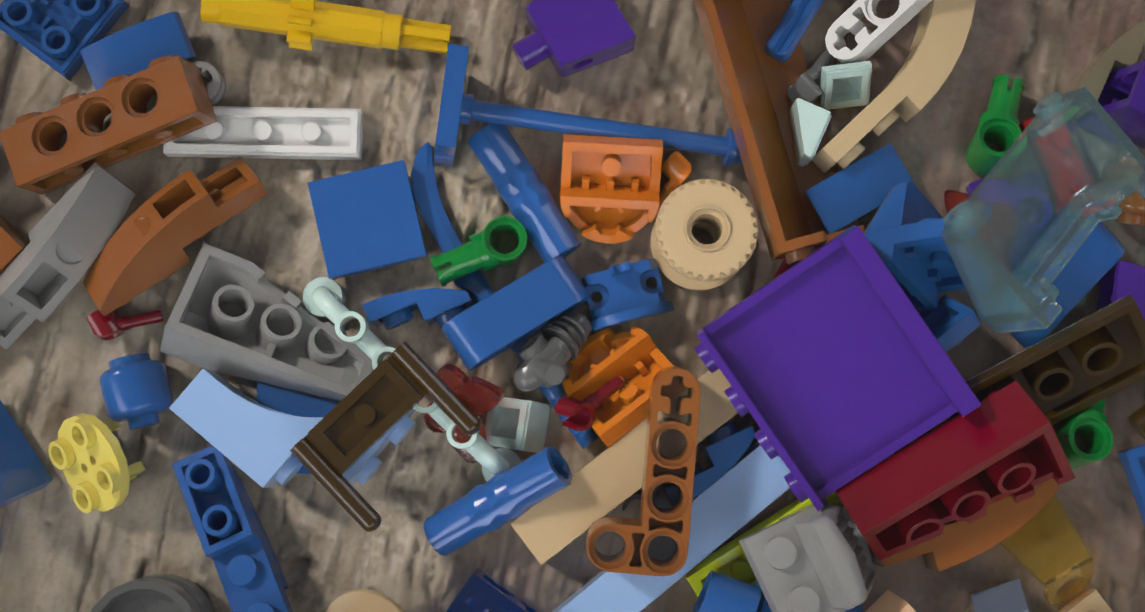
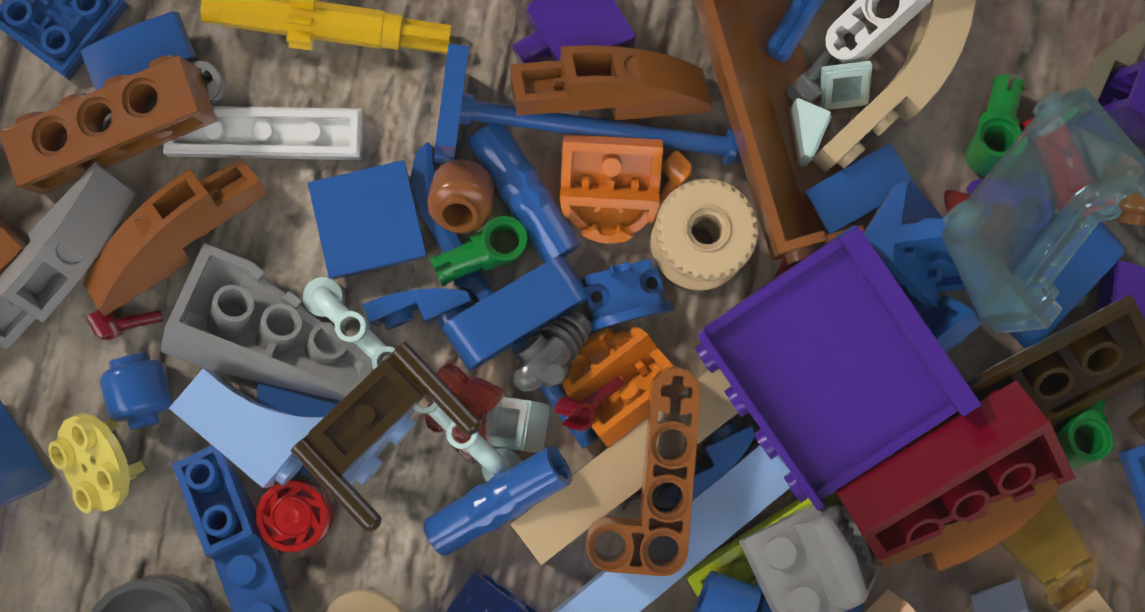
(294, 515): none -> red wheel
(461, 196): none -> dark orange head
(614, 77): none -> dark orange slope

